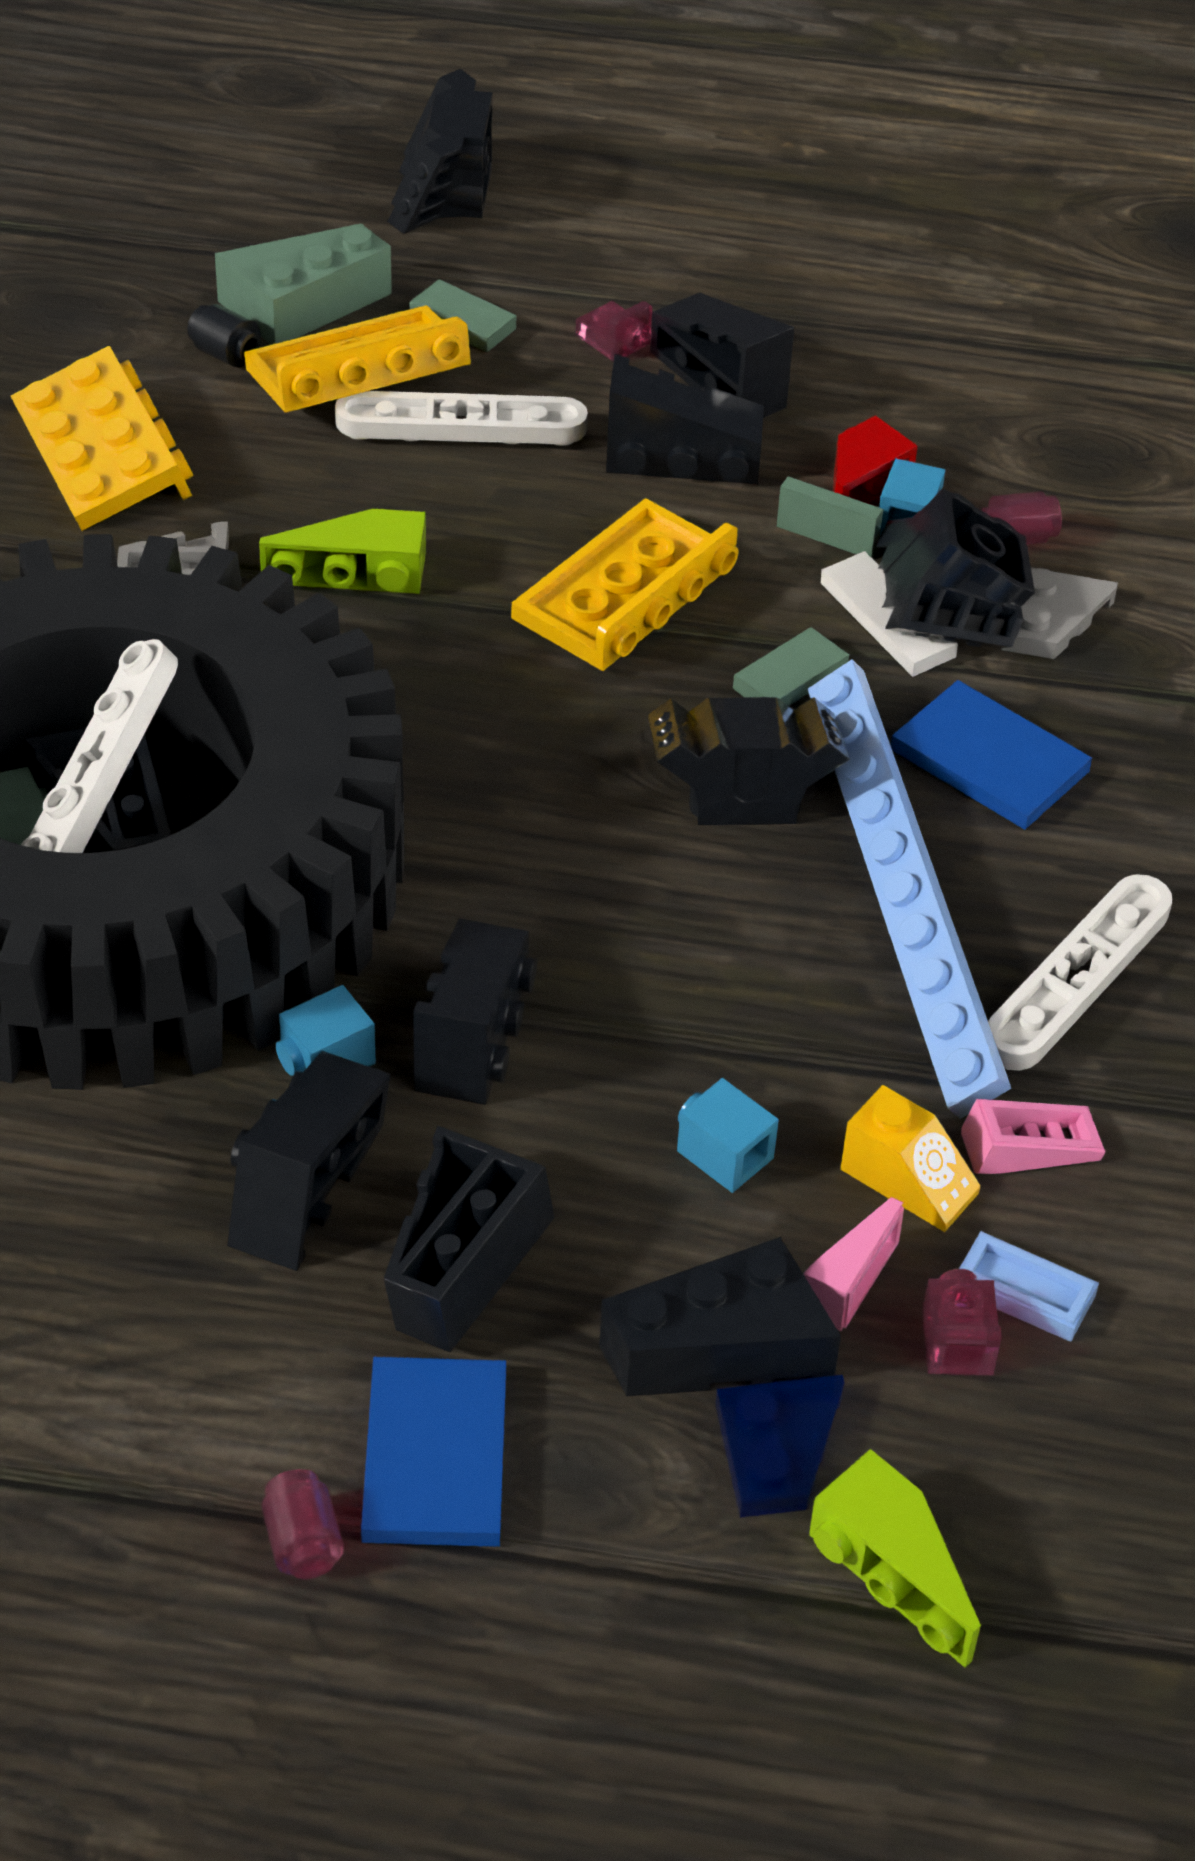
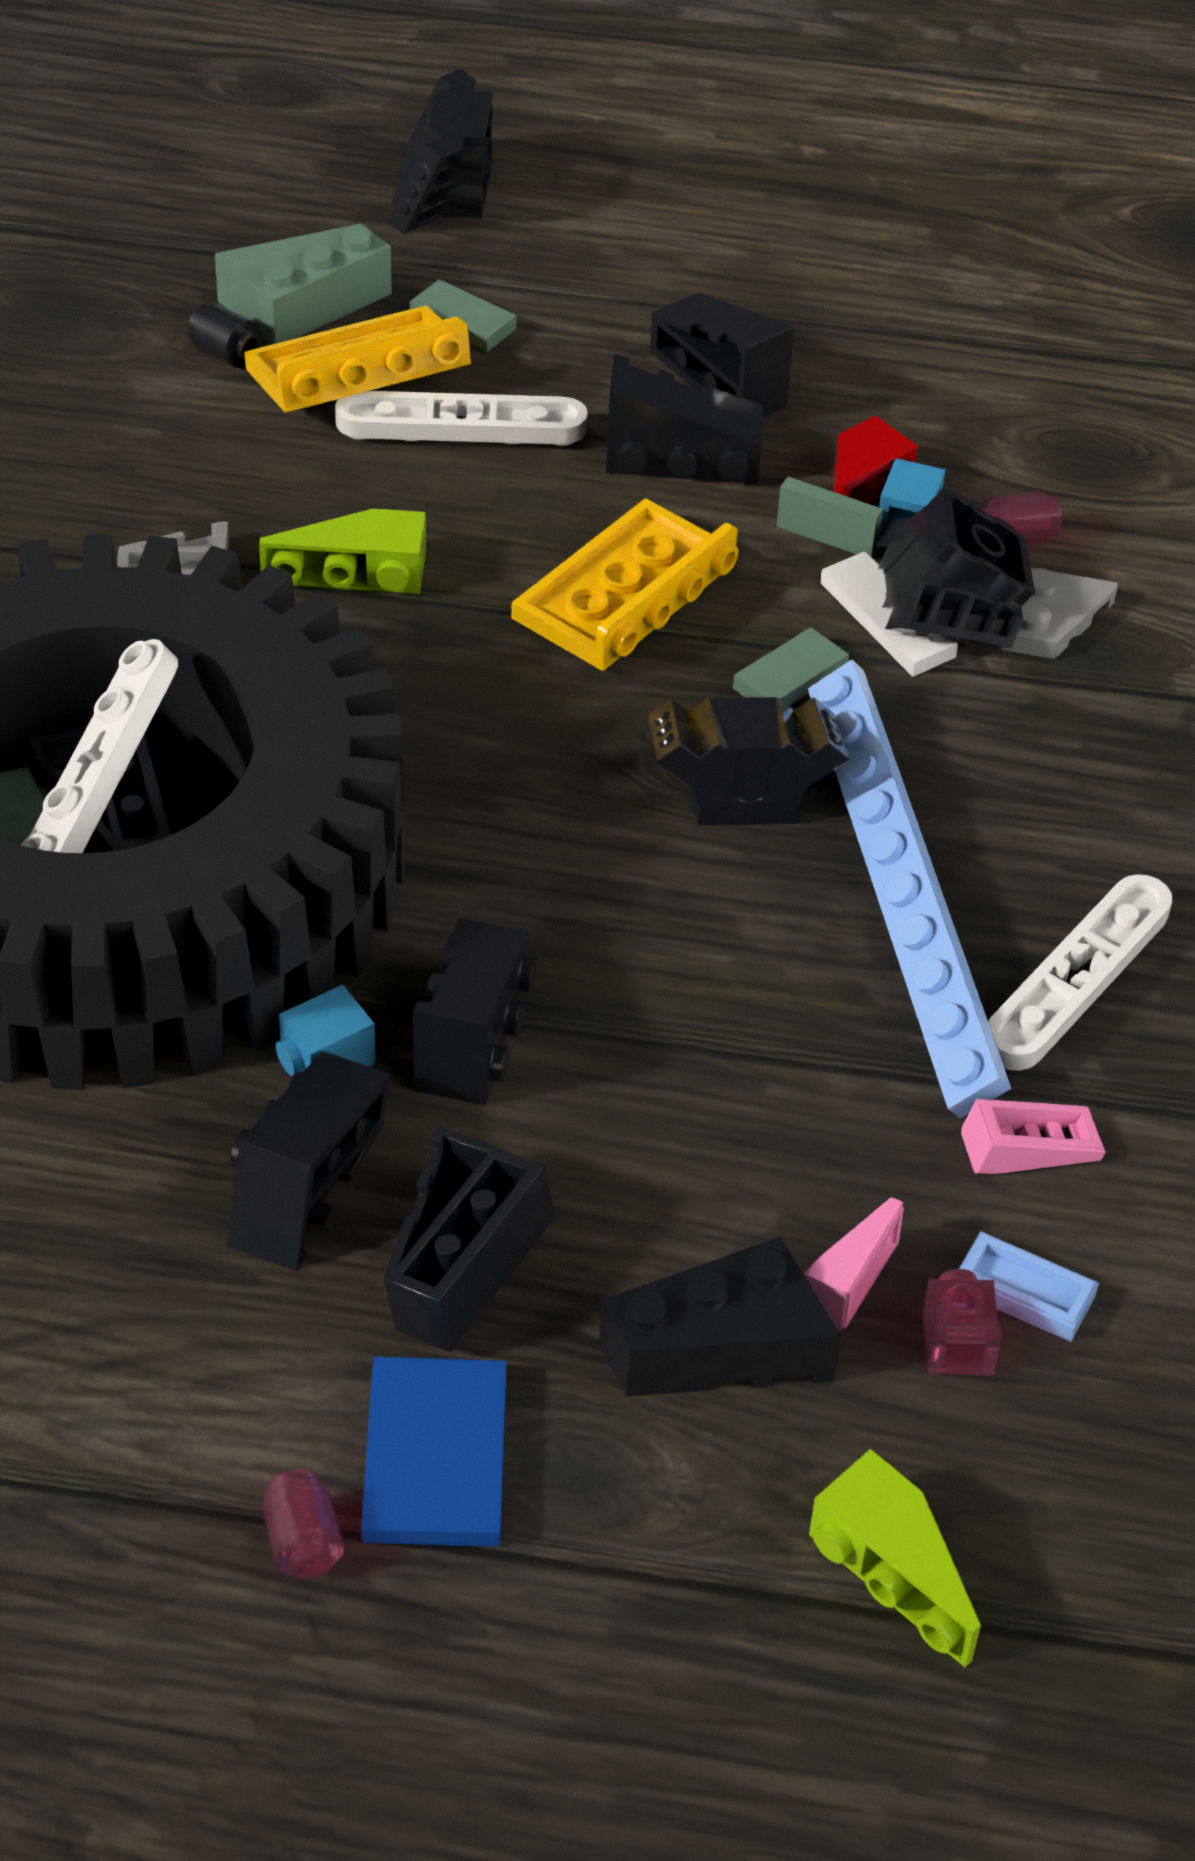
(101, 437): yellow bracket -> none
(616, 330): clear pink bracket -> none
(726, 1134): dark azure brick -> none
(777, 1440): clear blue wing -> none
(909, 1158): yellow slope -> none
(991, 754): blue tile -> none

